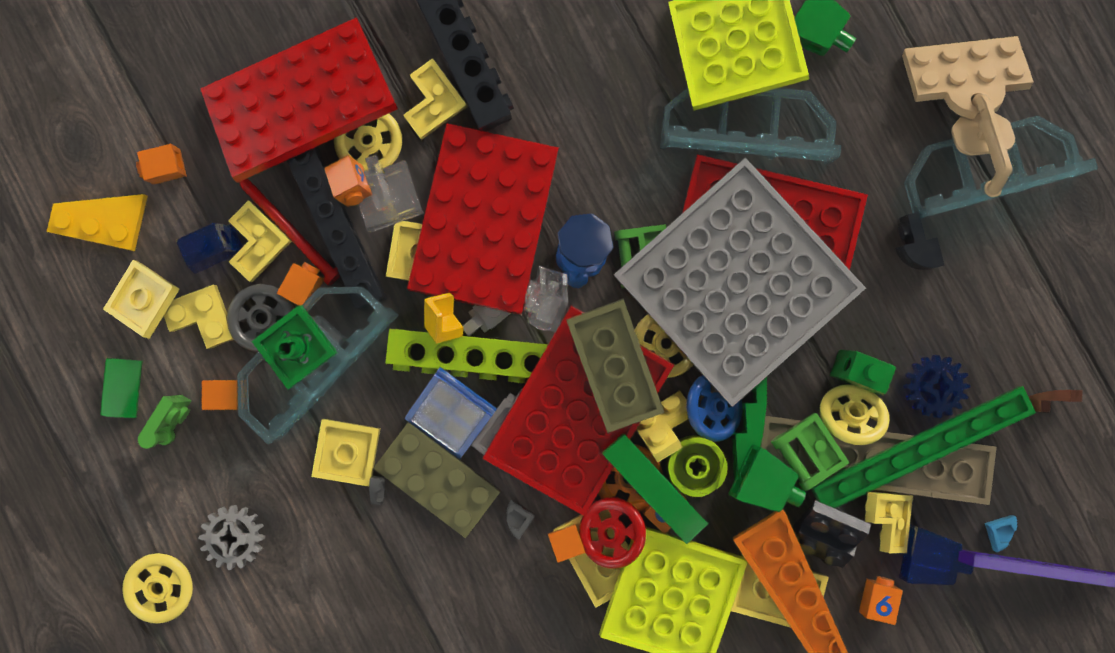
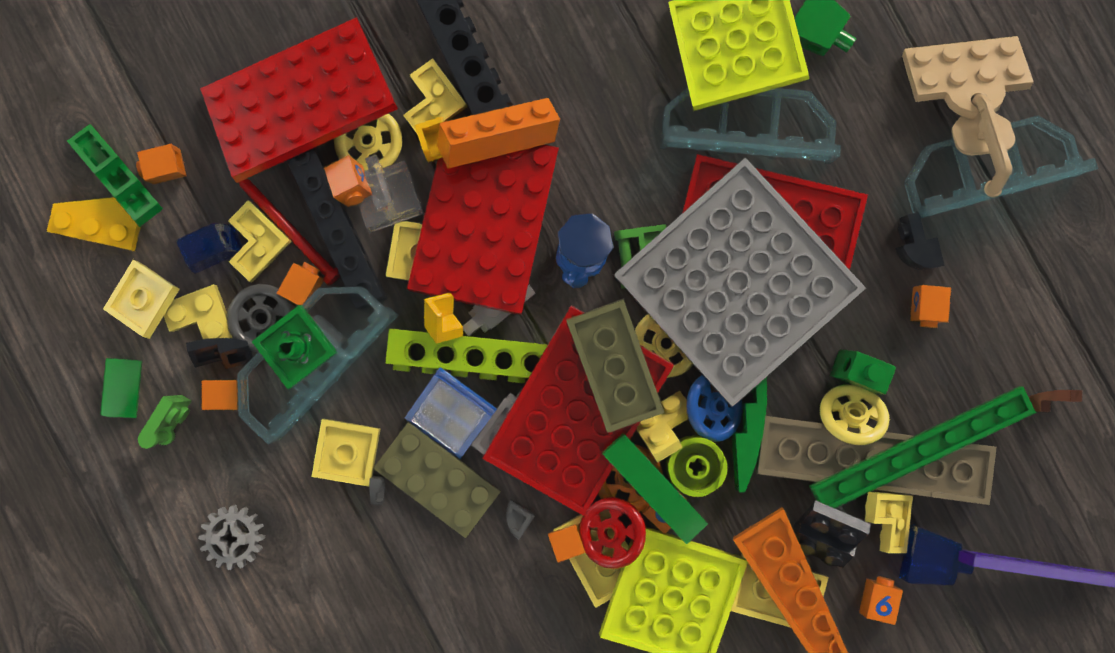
(115, 175): none -> green slope
(175, 605): light yellow plate -> none
(228, 350): none -> black slope
(428, 137): none -> yellow panel
(497, 132): none -> orange brick
(546, 299): clear brick -> none
(766, 482): green torso -> none
(818, 446): bright green plate -> none
(930, 305): none -> orange brick
(938, 397): clear blue gear -> none
(1001, 532): dark azure tile -> none

